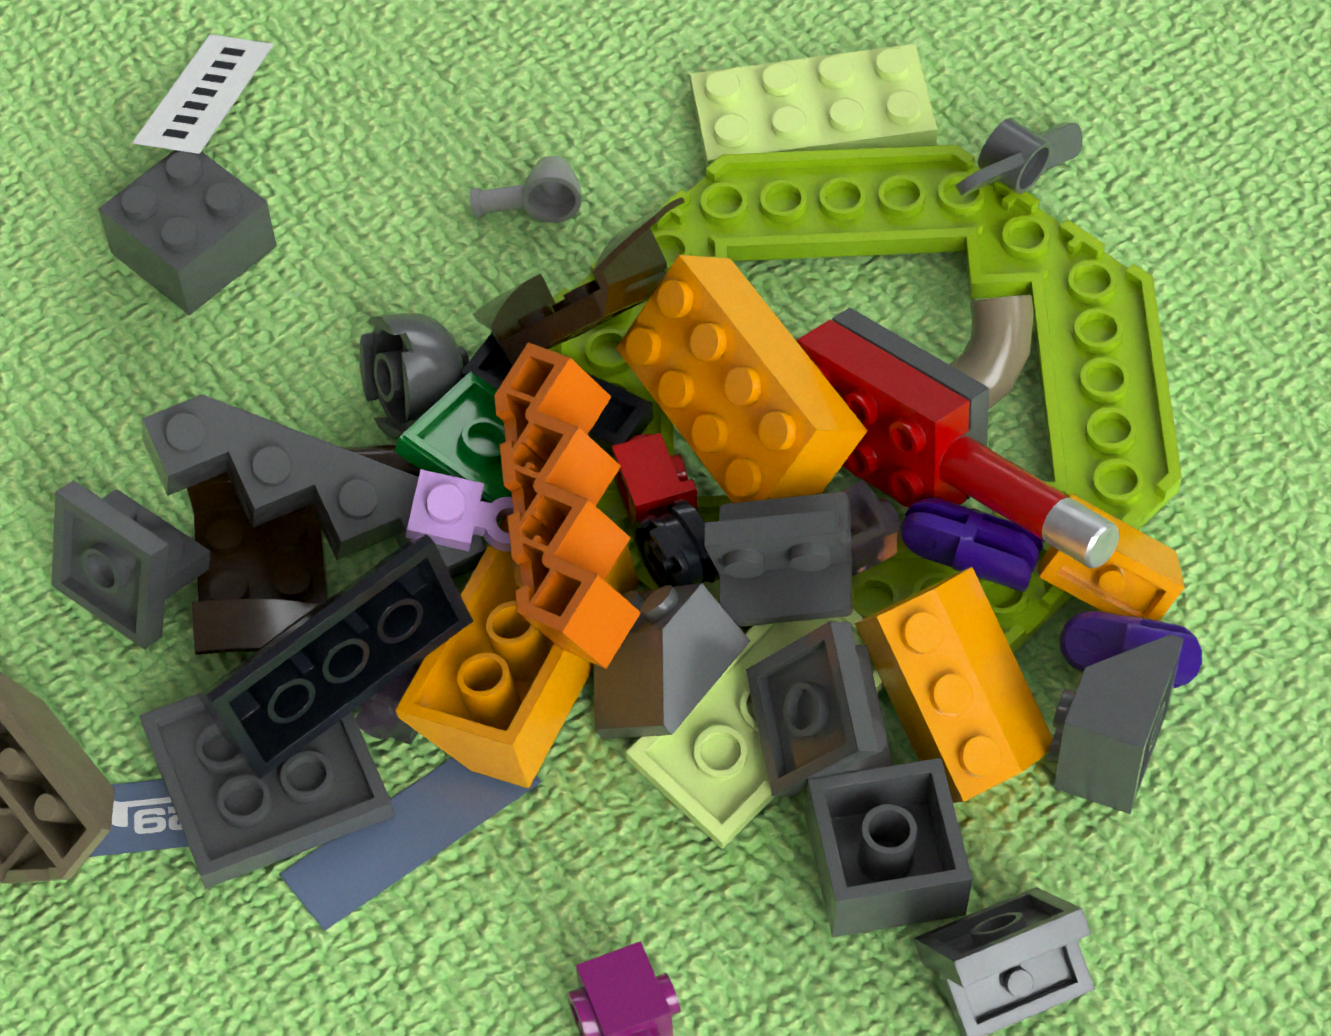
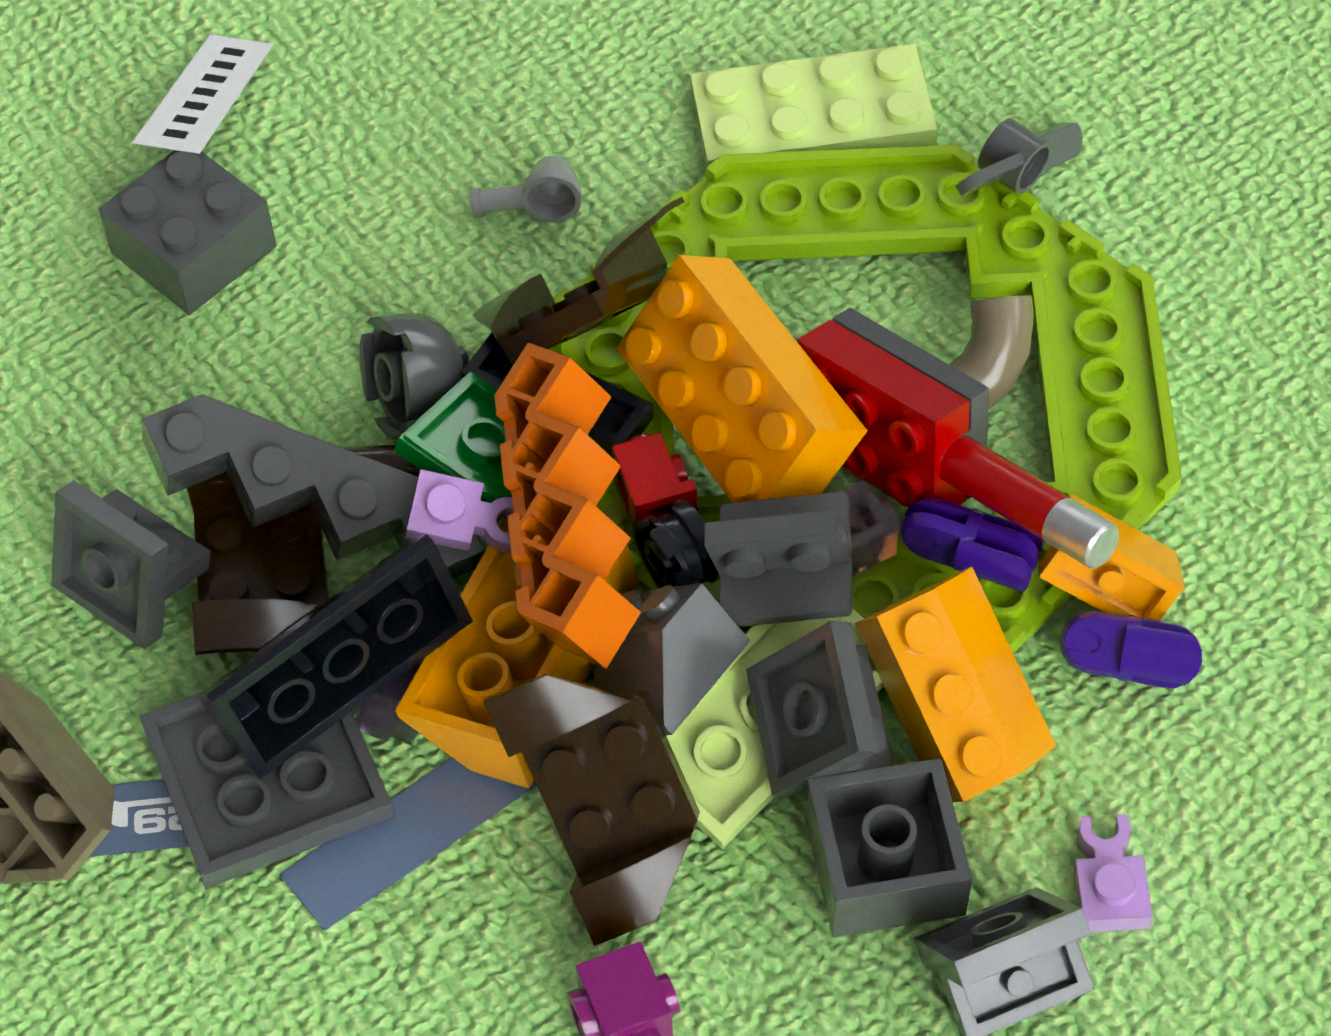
(607, 791): none -> dark brown piece
(1111, 885): none -> lavender plate
(1114, 723): dark grey slope -> none

